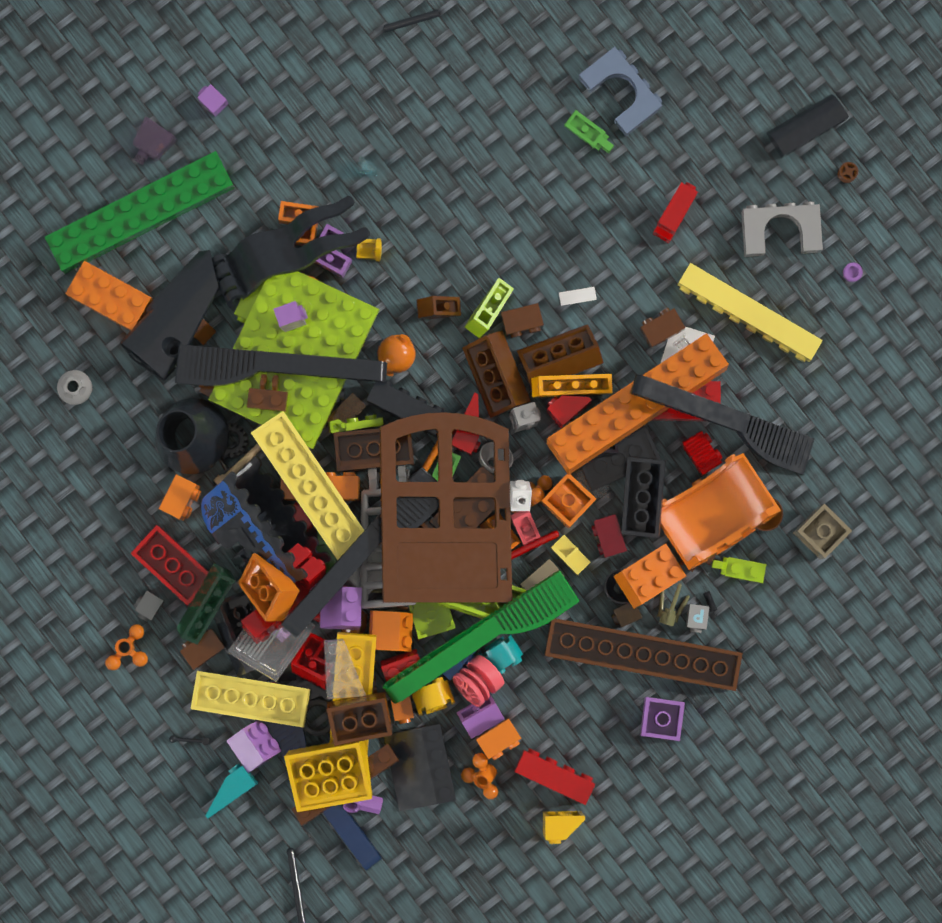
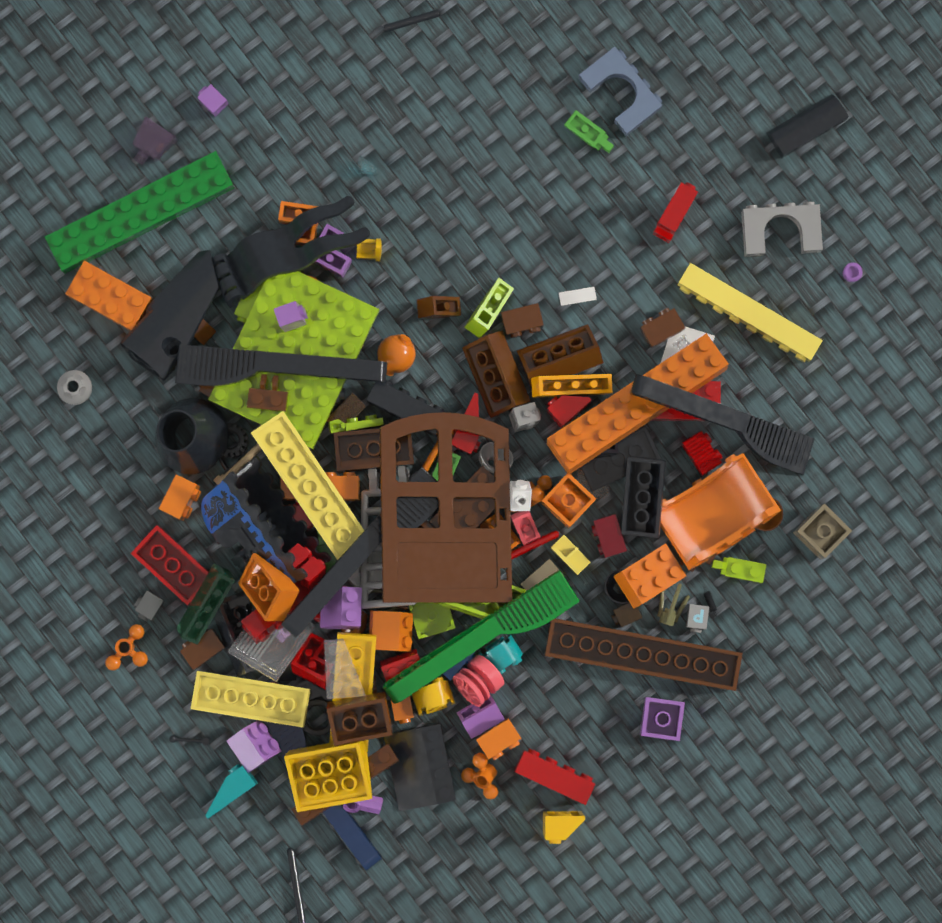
(850, 170): reddish brown wheel -> none

